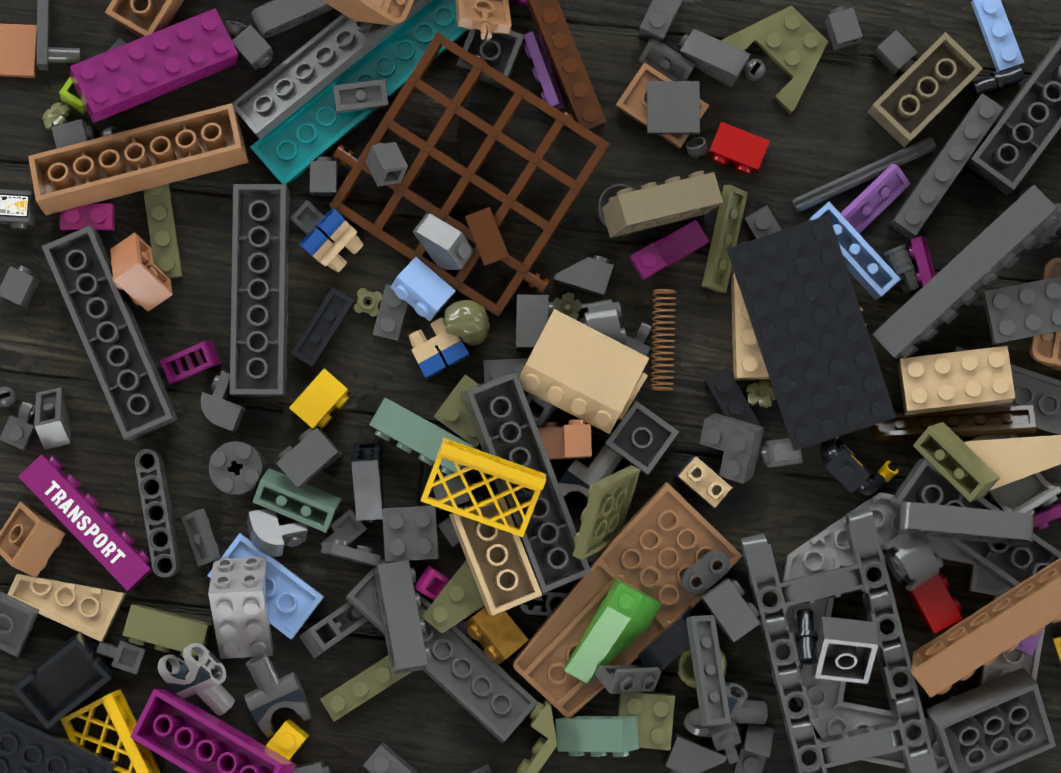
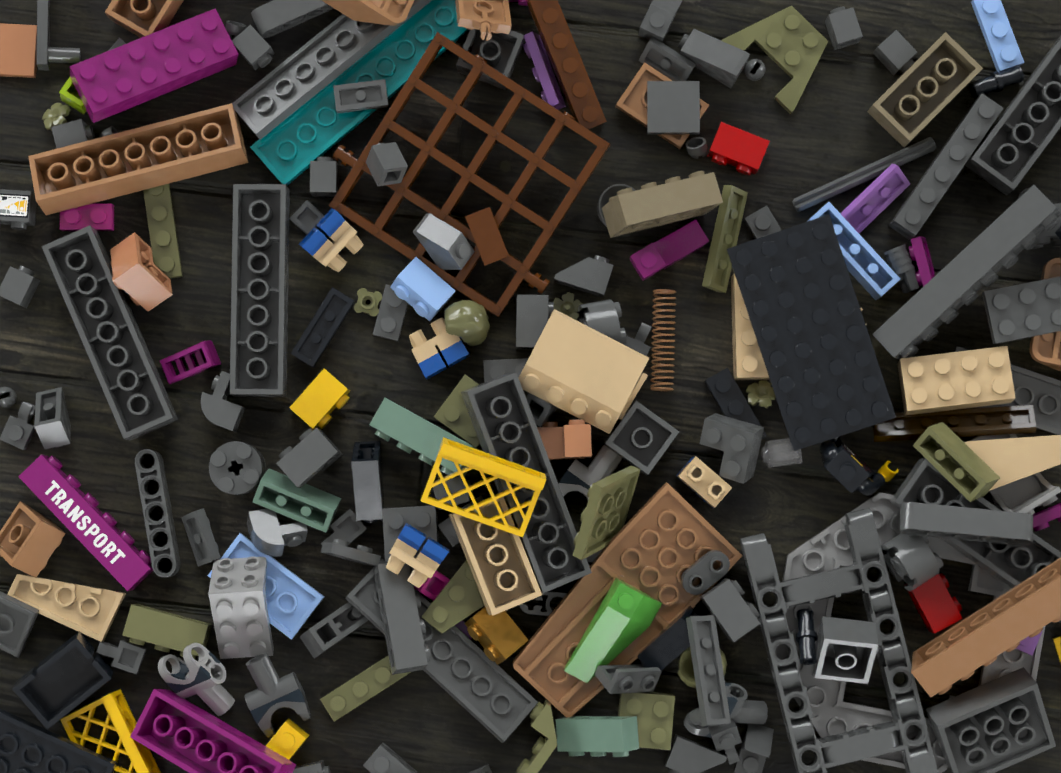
(426, 561): none -> hips

